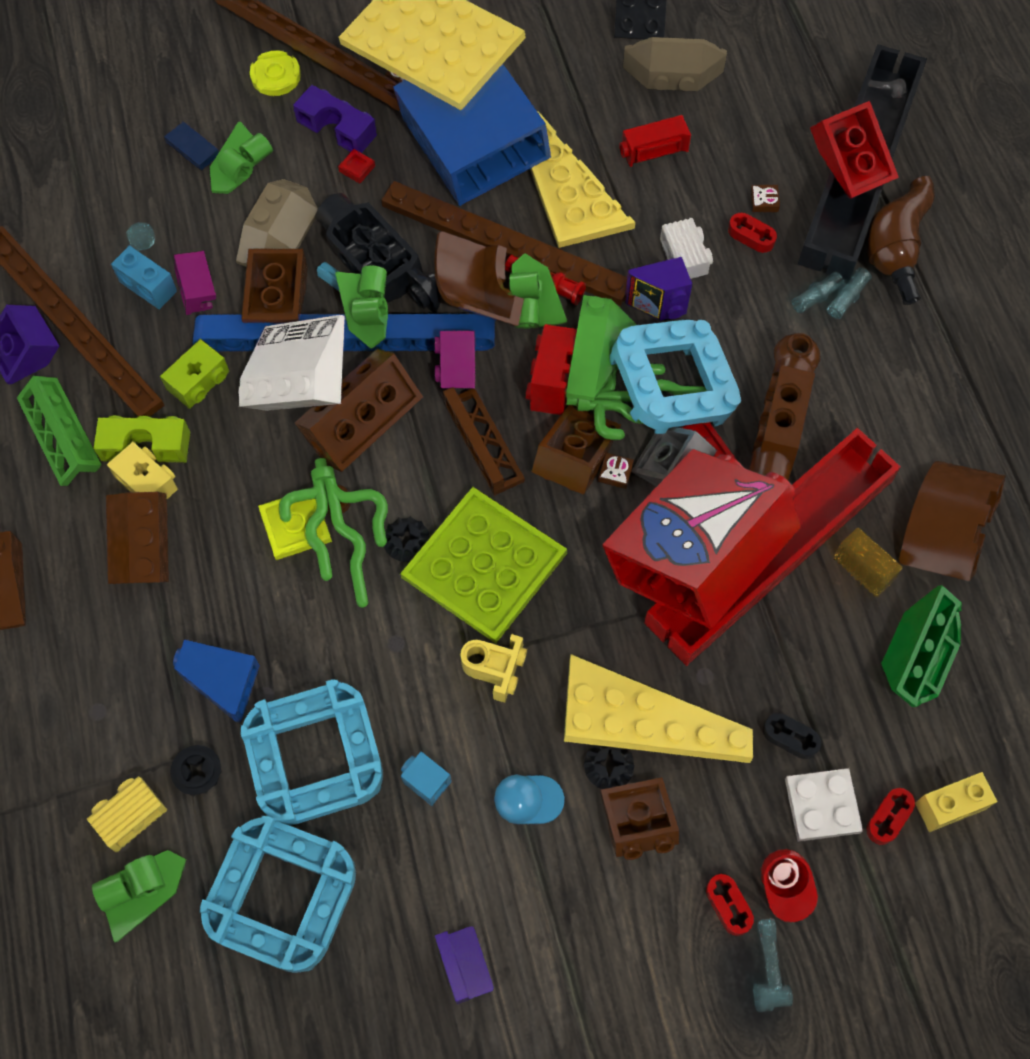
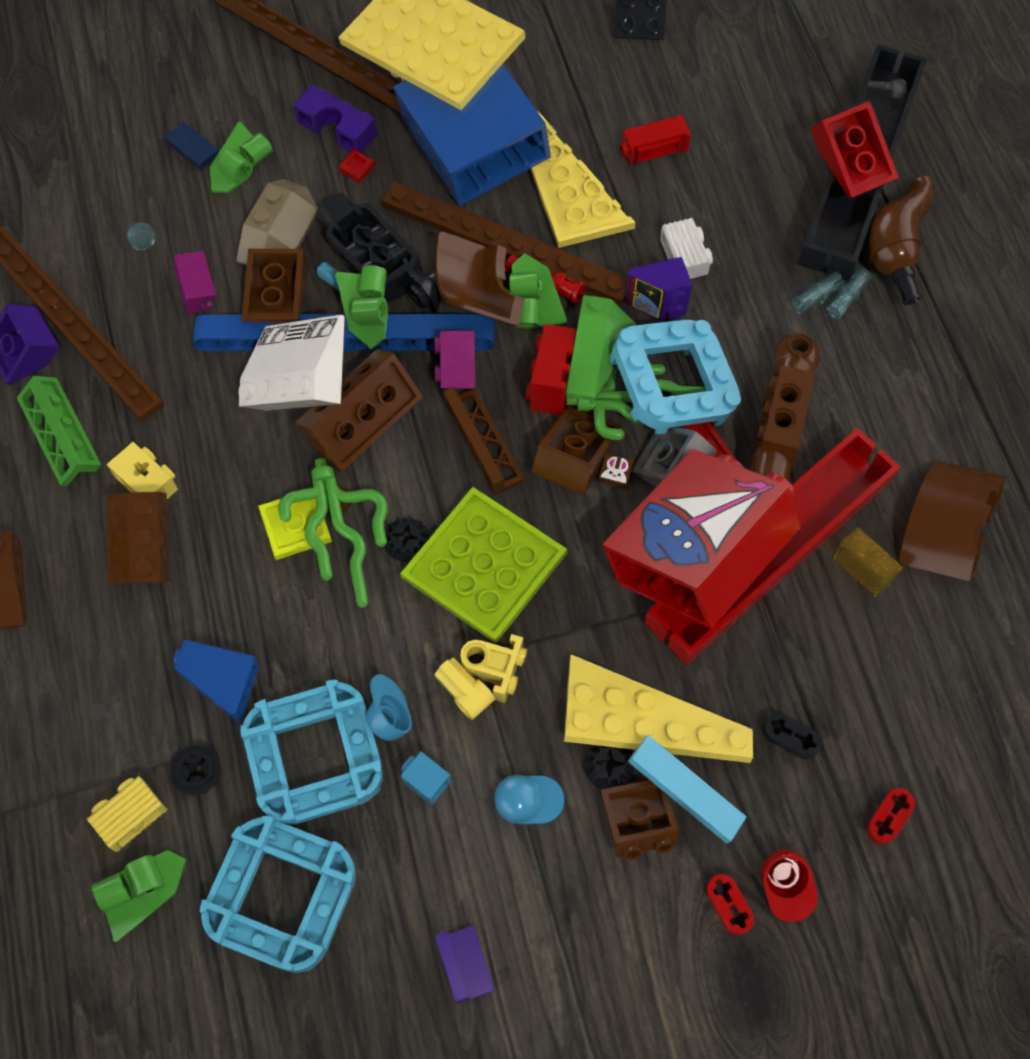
(144, 277): dark azure brick -> none
(167, 435): lime arch -> none
(195, 374): lime brick -> none
(275, 73): neon yellow tile -> none
(388, 713): none -> dark azure cap
(469, 694): none -> light yellow piece
(674, 63): dark tan wedge -> none
(687, 789): none -> medium azure tile
(752, 232): red beam -> none
(765, 198): tile -> none
(772, 993): clear light blue brick -> none
(823, 805): white plate -> none
(924, 647): green wedge -> none
(955, 802): light yellow brick -> none

